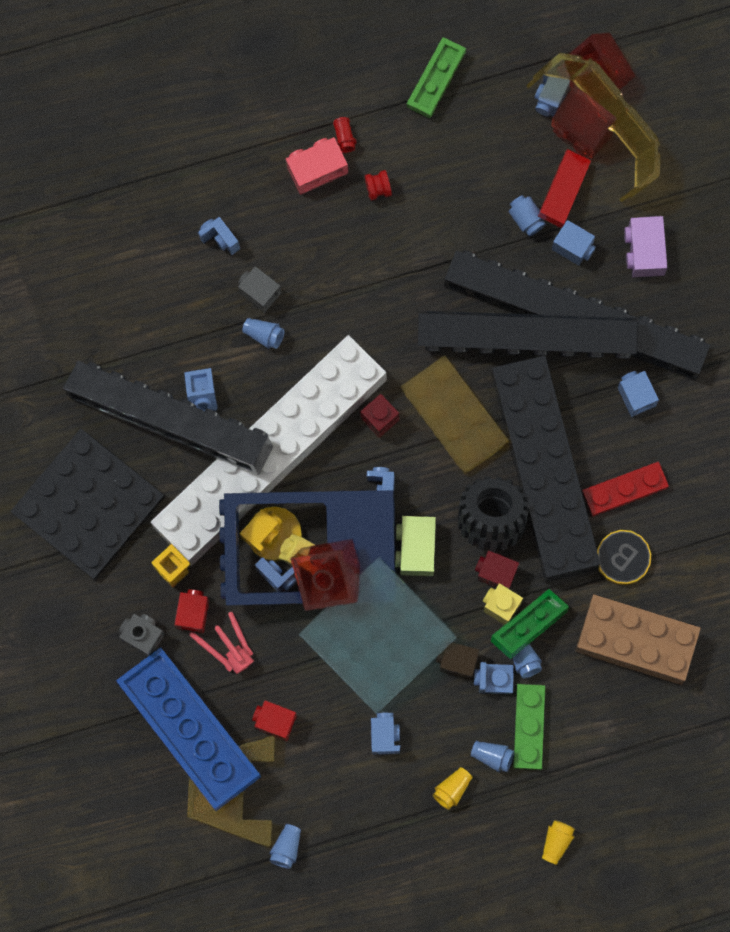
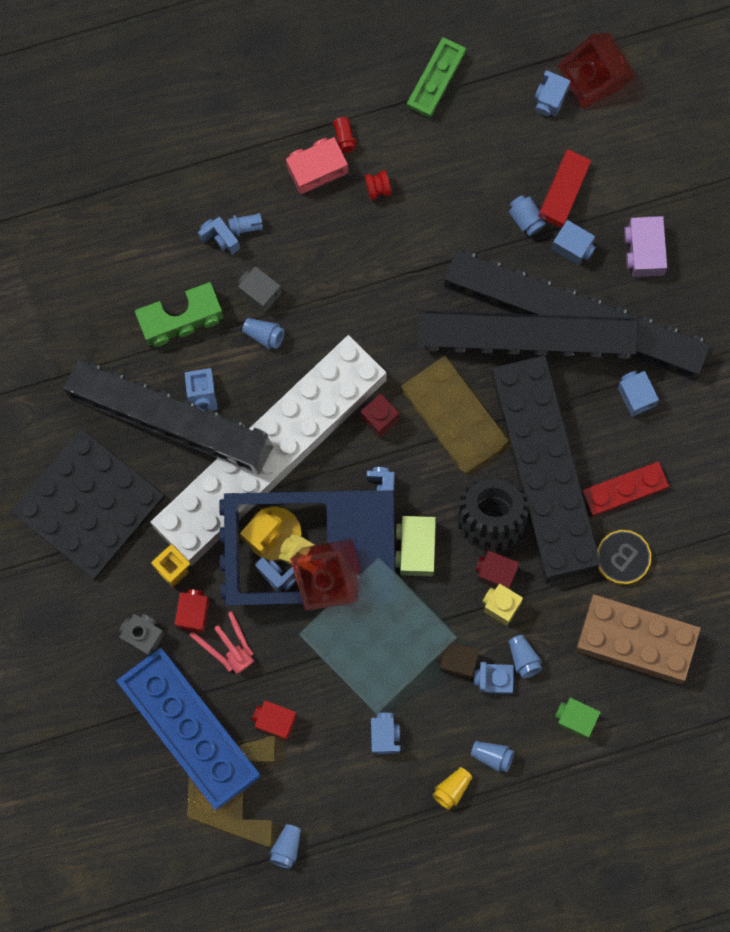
(160, 327): none -> bright green arch
(245, 224): none -> medium blue pin
(529, 624): green plate -> none
(529, 727): bright green plate -> none
(557, 841): yellow cone -> none
(577, 718): none -> bright green brick
(583, 123): clear red slope -> none
(629, 124): clear yellow windscreen -> none

